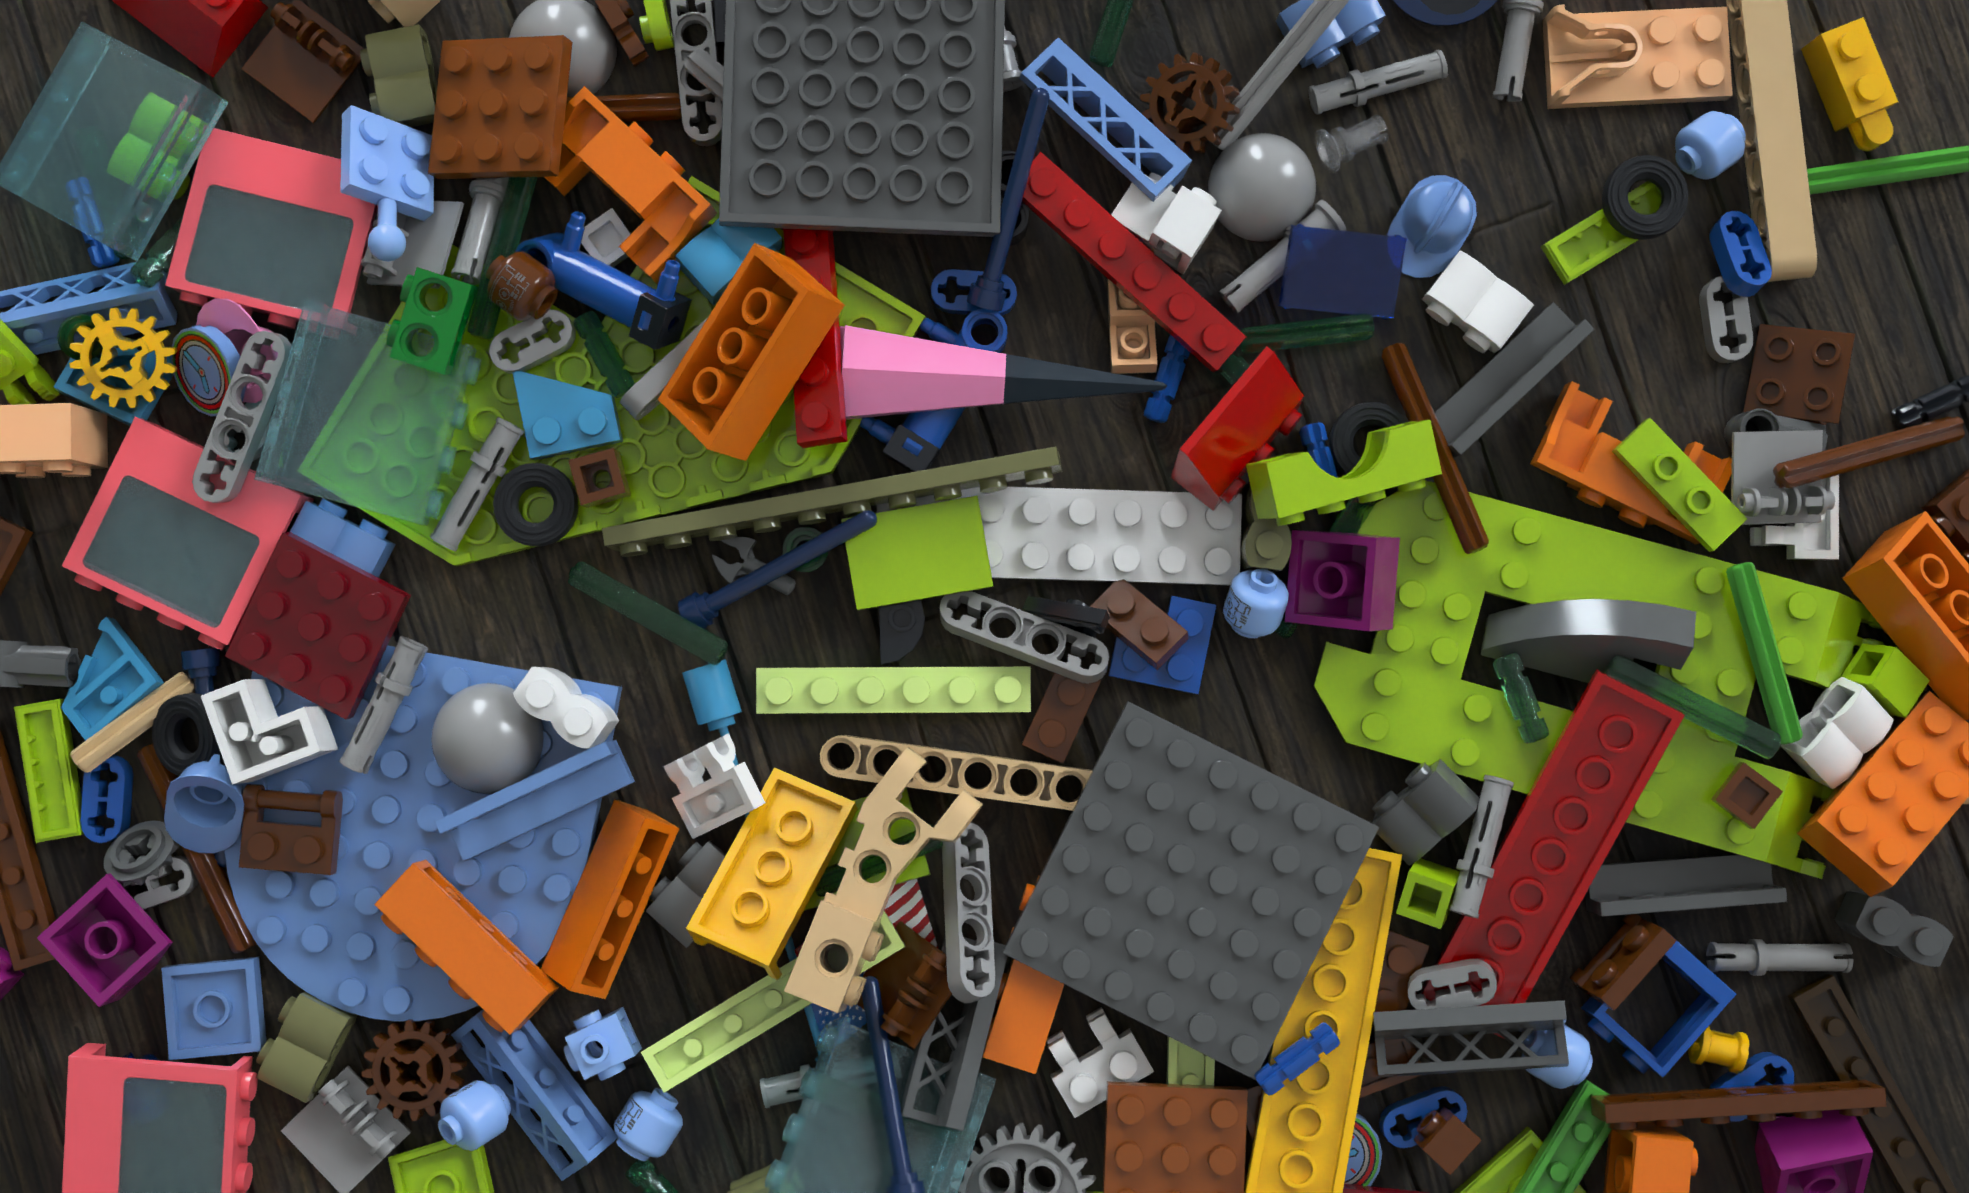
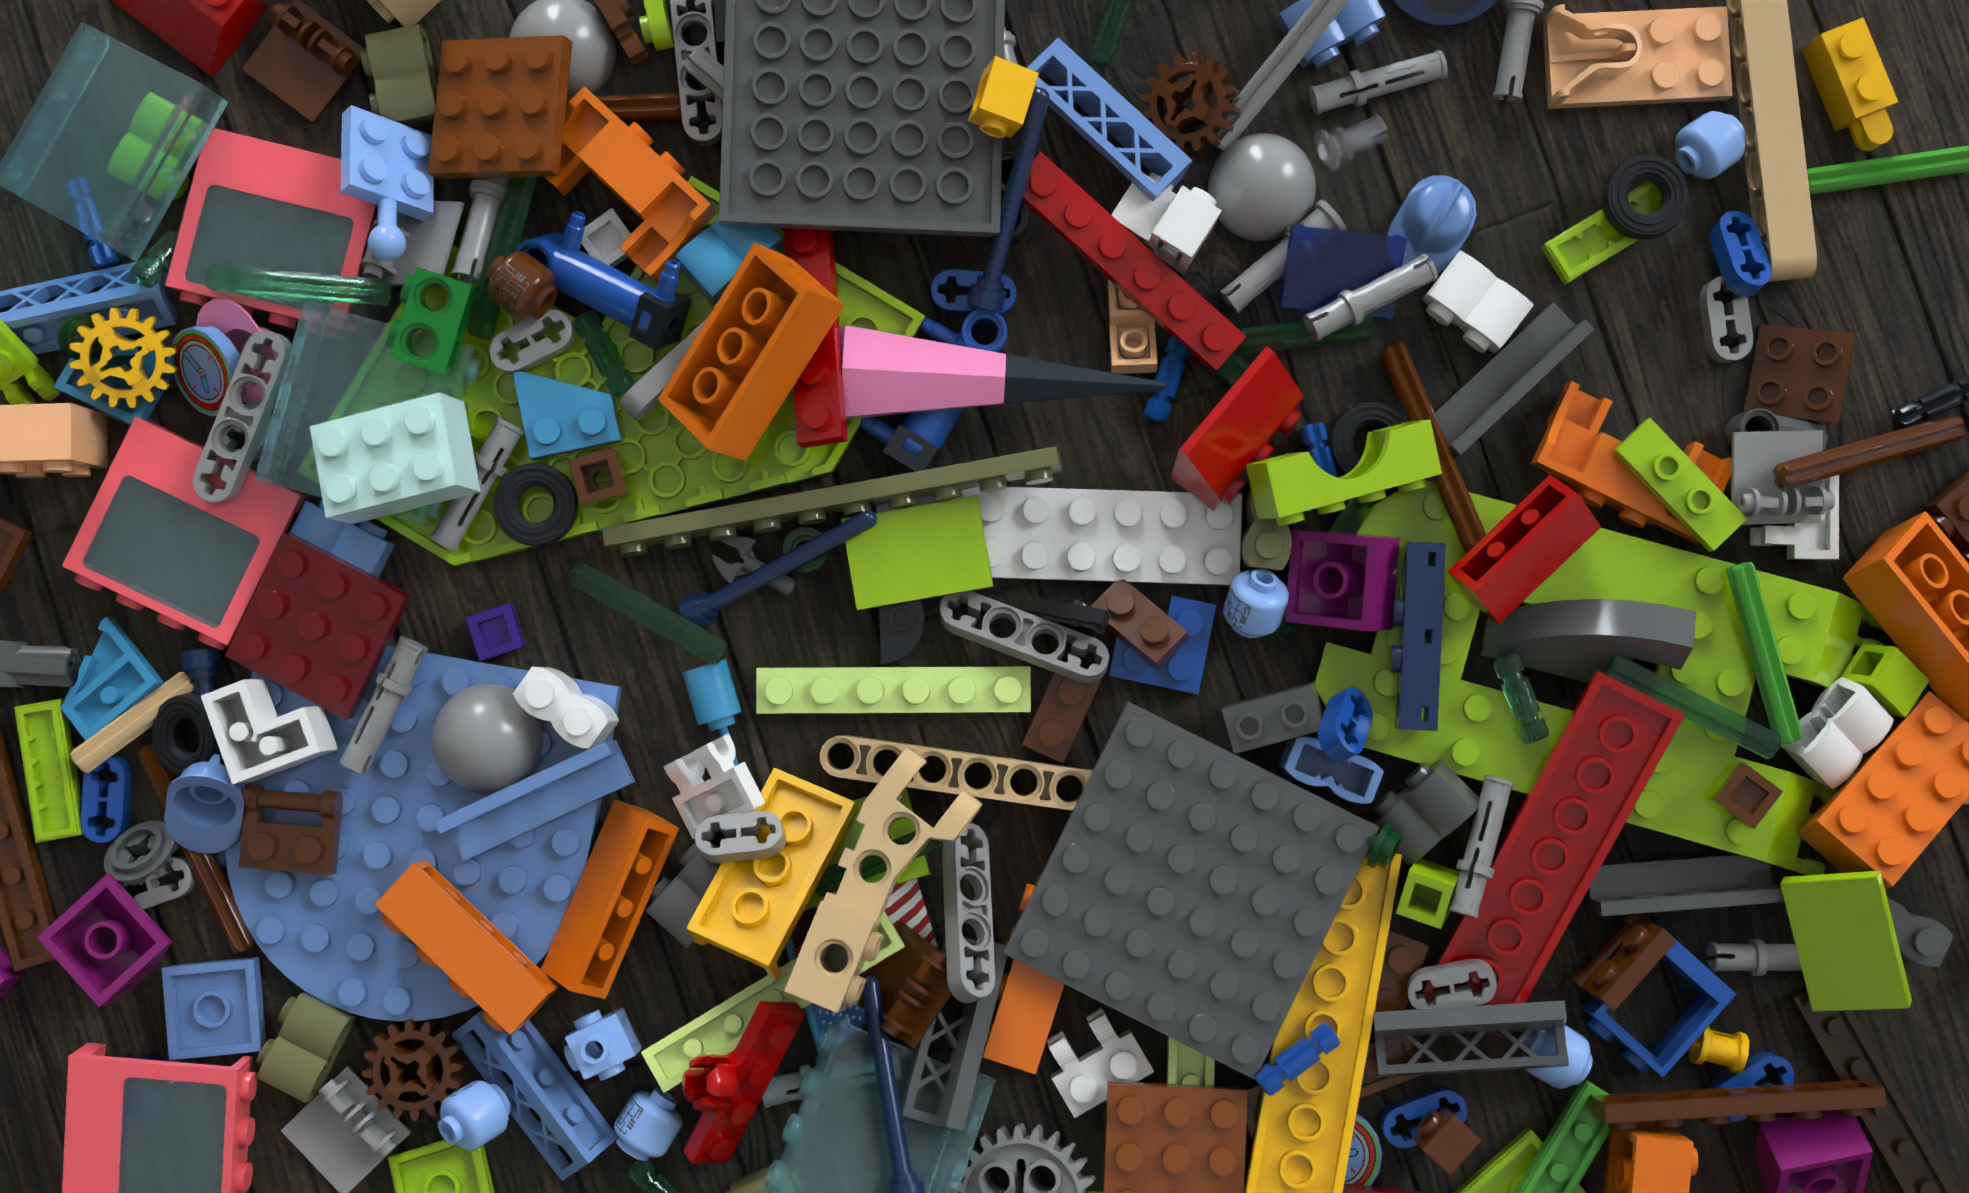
(298, 285): none -> clear green axle
(395, 458): none -> light aqua brick
(496, 632): none -> dark purple plate
(735, 1083): none -> red plate
(739, 838): none -> light grey beam
(1002, 98): none -> yellow brick
(1273, 717): none -> dark grey brick
(1345, 724): none -> blue beam
(1350, 780): none -> medium blue brick
(1354, 305): none -> light grey pin
(1383, 847): none -> dark green plate
(1416, 613): none -> dark blue piece
(1524, 548): none -> red brick
(1846, 941): none -> lime tile

